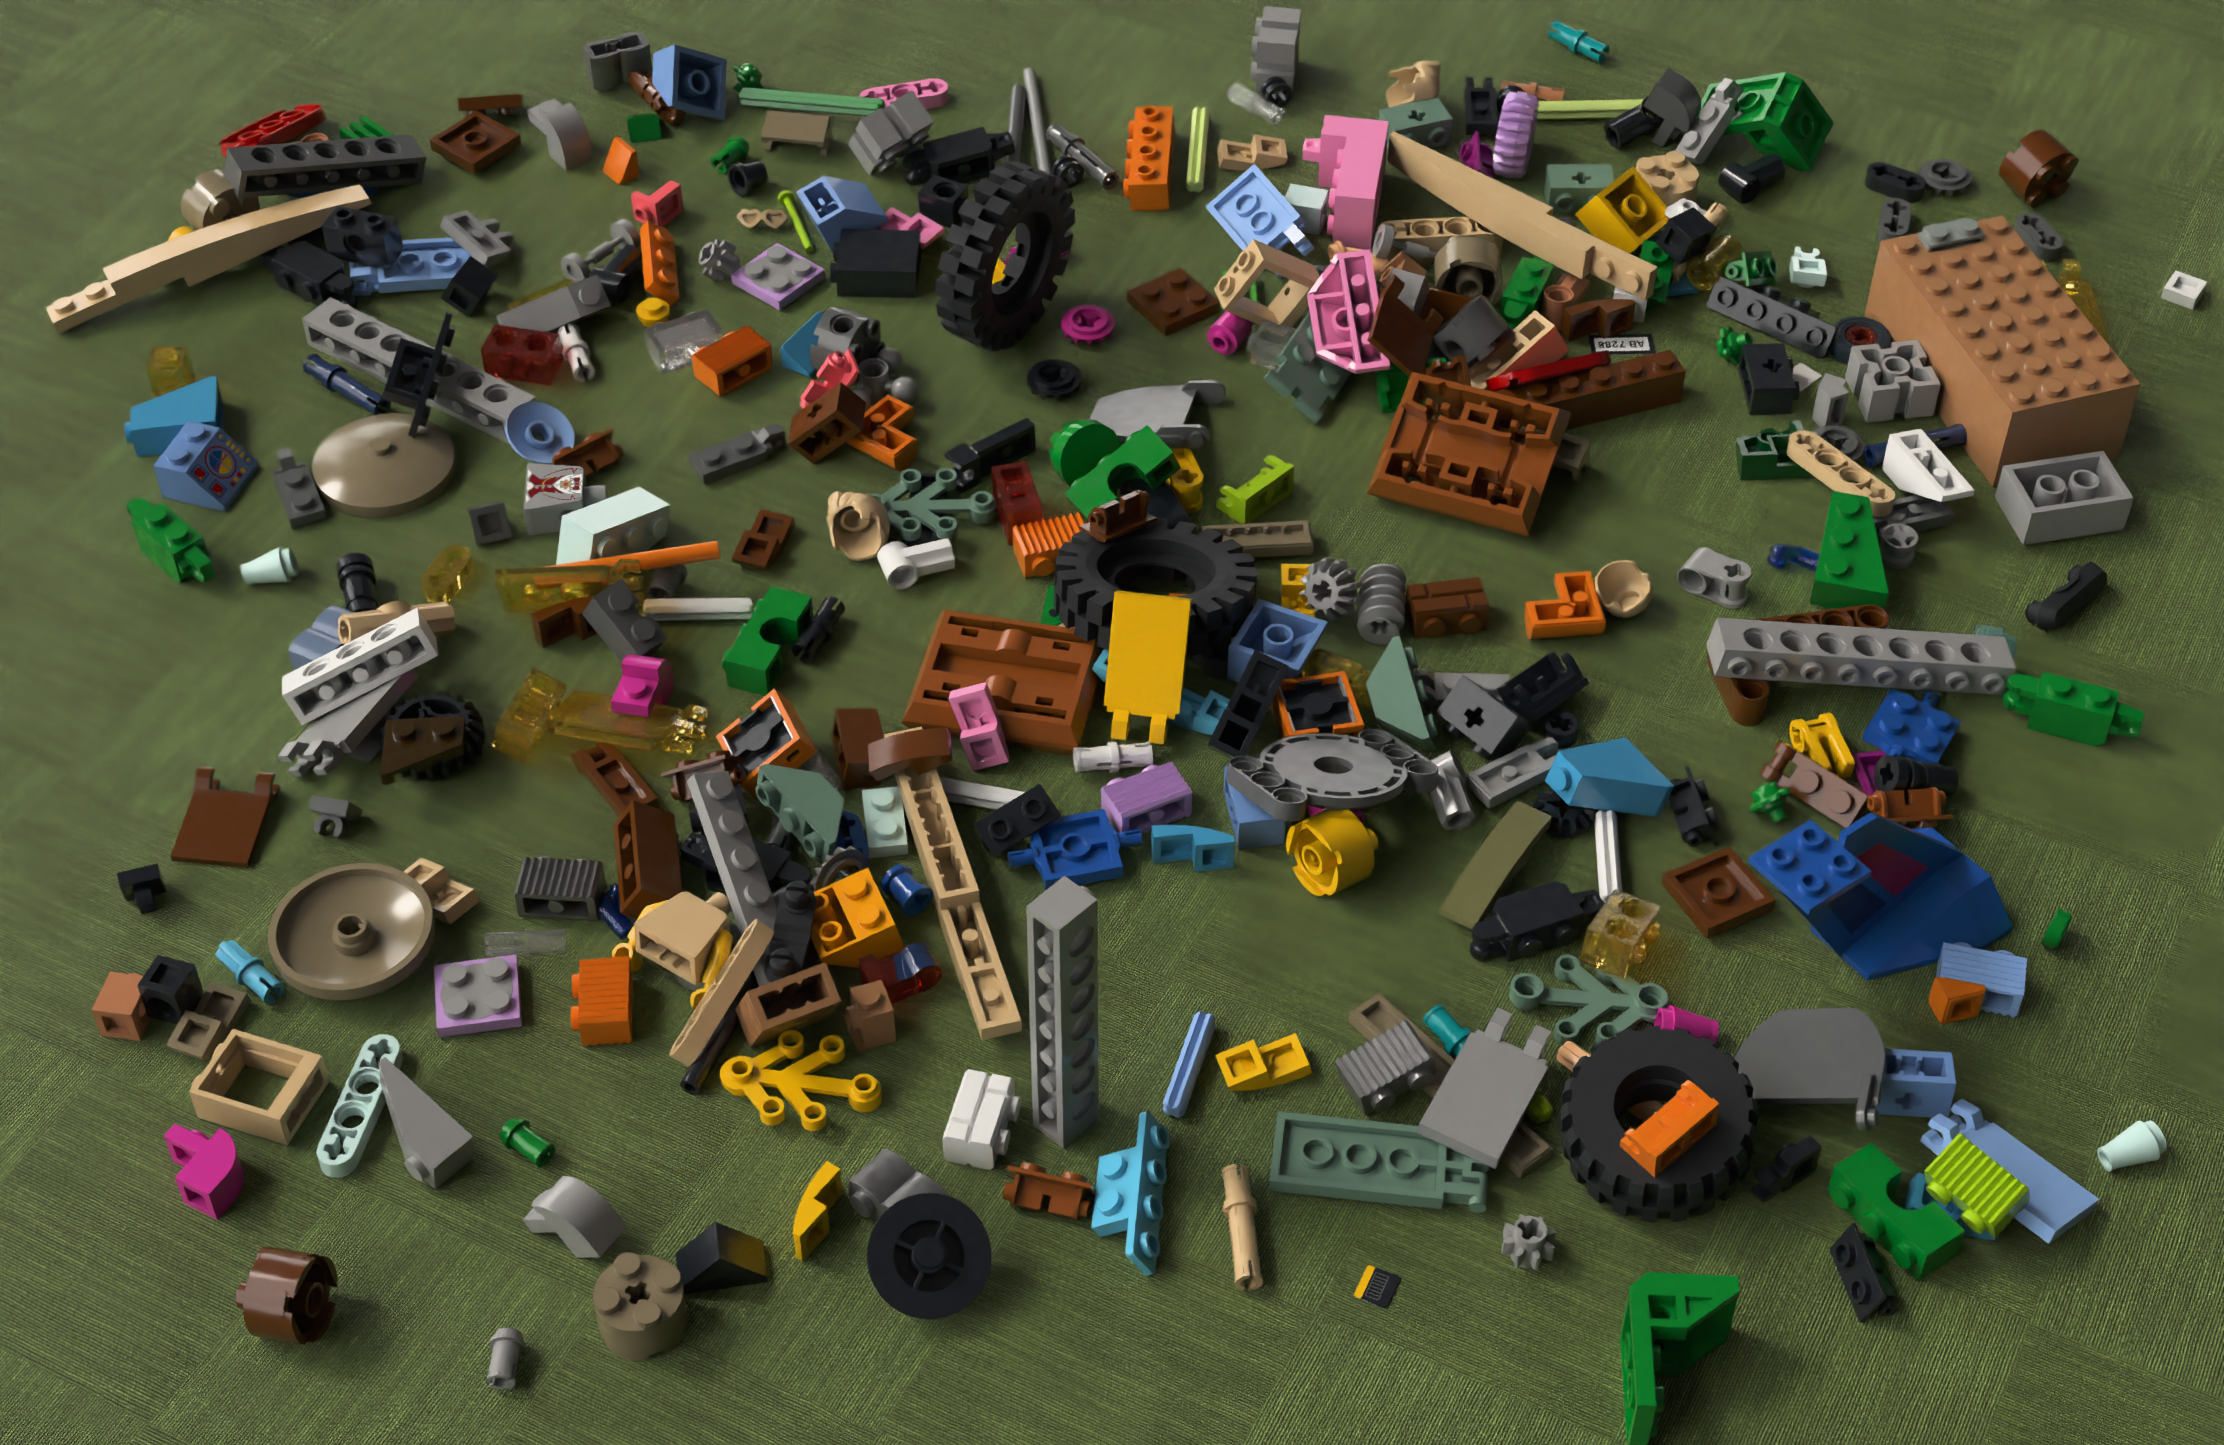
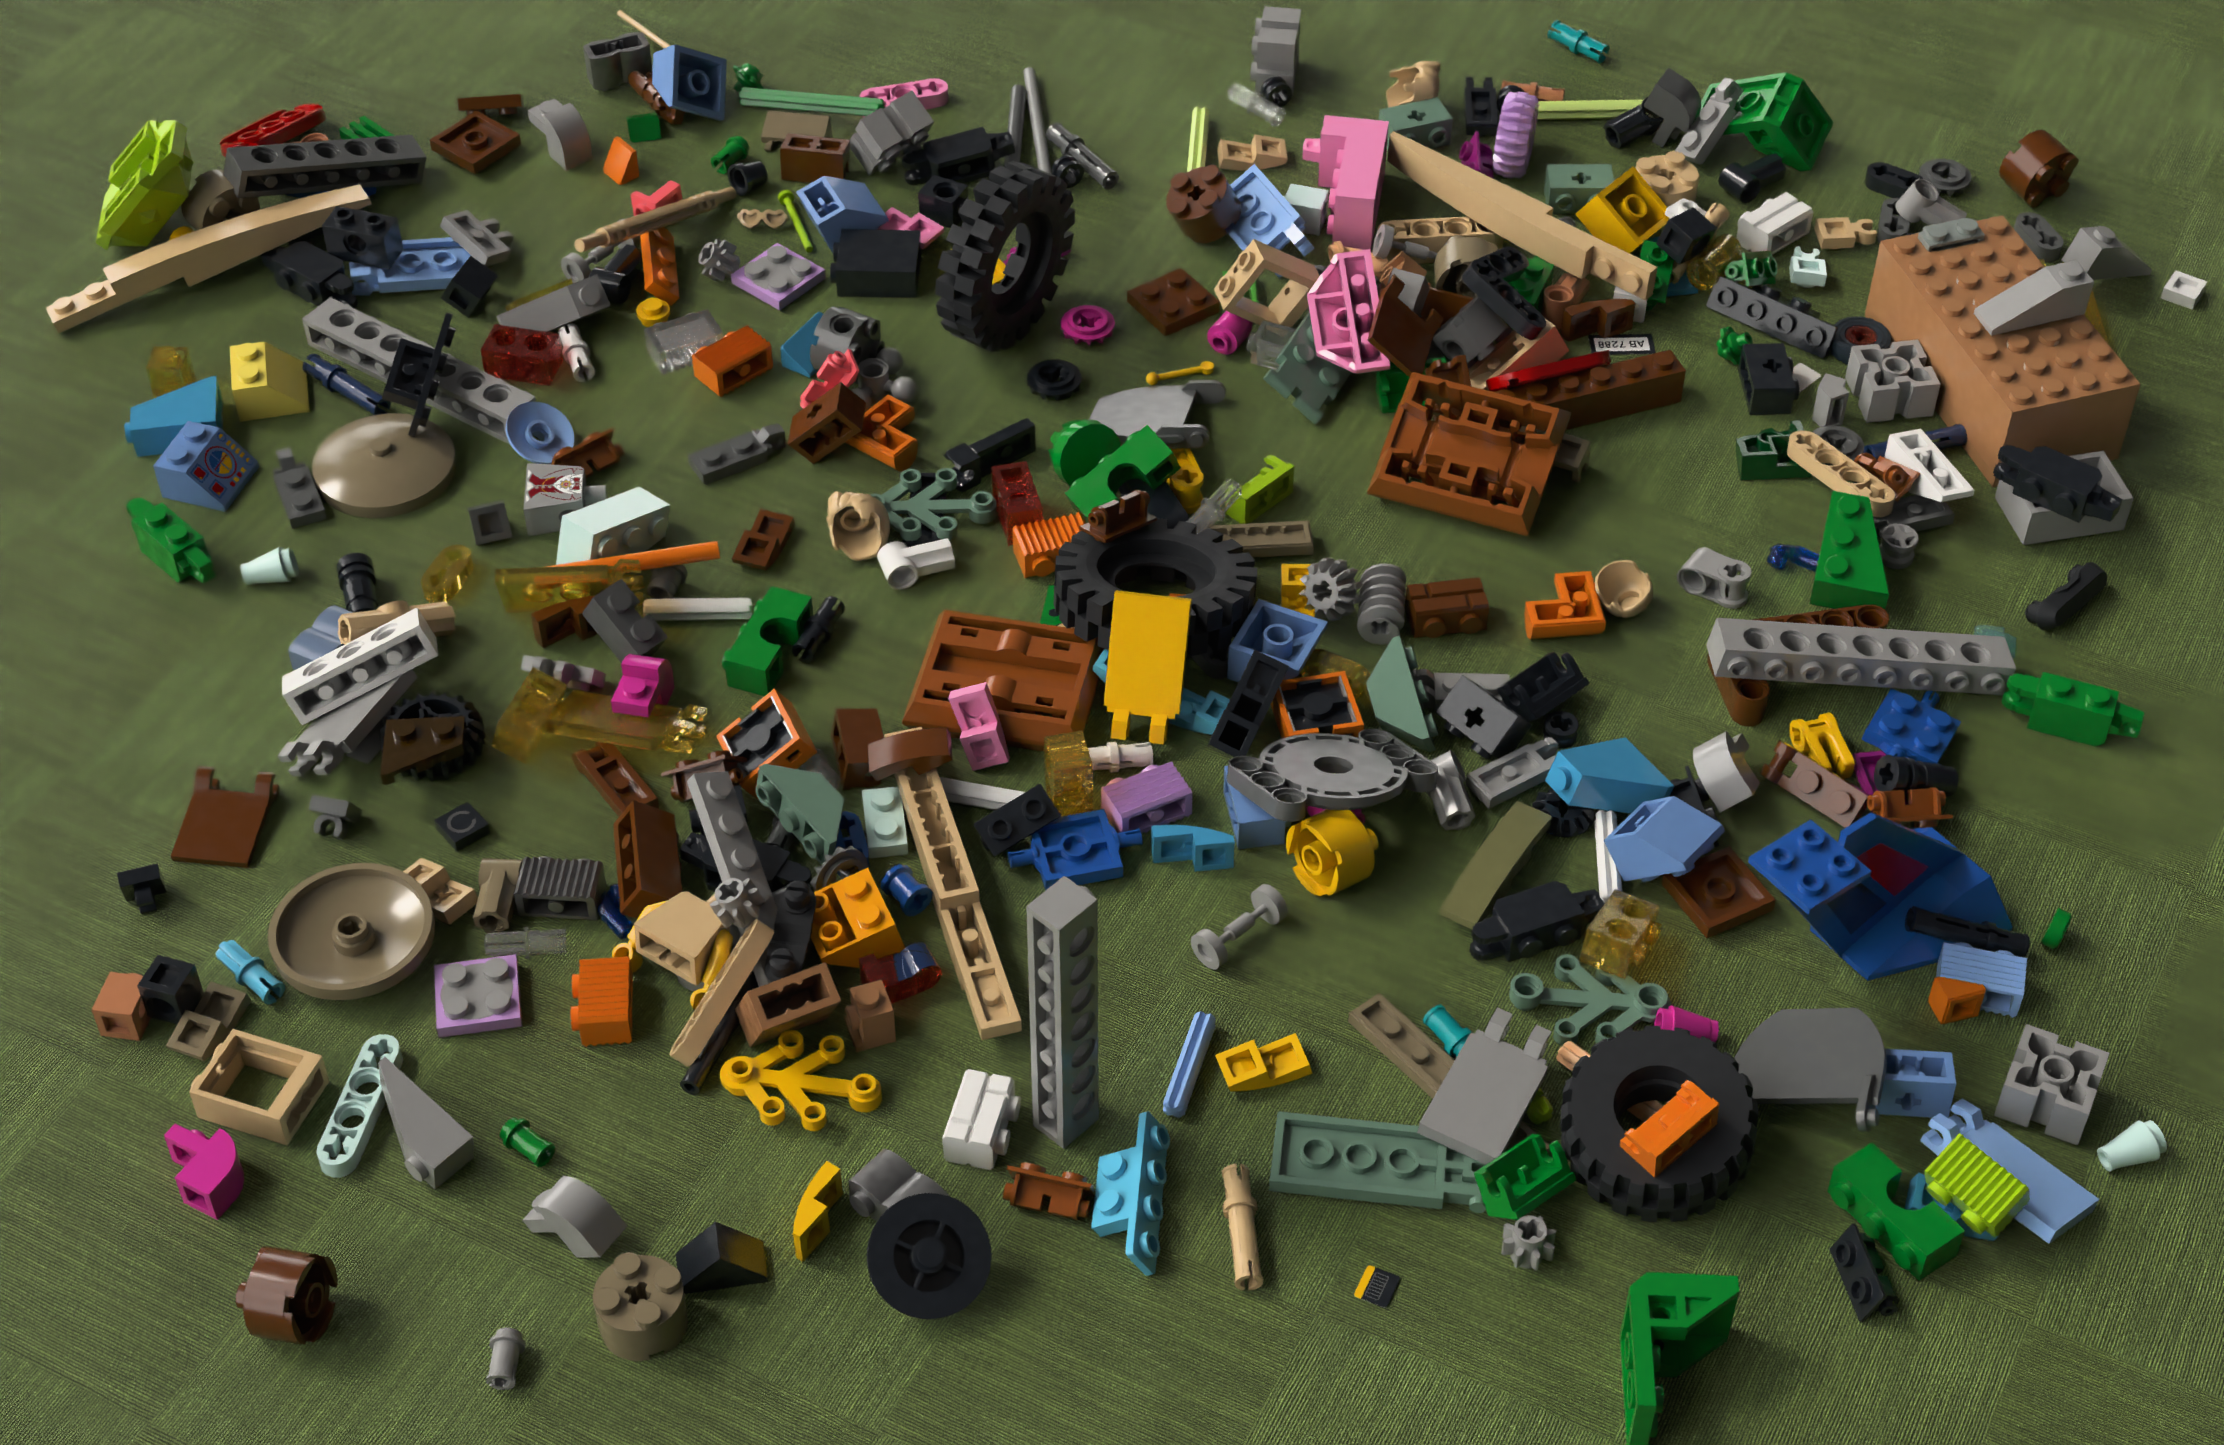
(146, 185): none -> lime piece
(267, 382): none -> light yellow slope
(462, 826): none -> black tile
(496, 895): none -> dark tan piece
(574, 676): none -> light grey hinge
(638, 26): none -> tan window
(655, 219): none -> tan axle
(737, 902): none -> light grey gear
(811, 157): none -> reddish brown hinge
(1068, 773): none -> clear yellow brick
(1150, 158): orange brick -> none
(1203, 203): none -> reddish brown brick
(1205, 368): none -> yellow hinge
(1215, 506): none -> clear axle
(1267, 905): none -> light grey wheel
(1386, 1068): flat silver brick -> none
(1490, 281): none -> black beam
(1523, 1178): none -> green hinge
(1661, 839): none -> medium blue slope
(1724, 770): none -> light grey brick
(1770, 800): green plant -> none
(1774, 224): none -> white brick
(1793, 1165): black plate -> none
(1840, 233): none -> tan plate
(1889, 472): none -> dark orange hinge
(1923, 203): none -> light grey piece
(1954, 929): none -> black pin
(2041, 298): none -> light grey slope
(2051, 1084): none -> light grey brick
(2056, 482): none -> black hinge
(2104, 255): none -> light grey slope

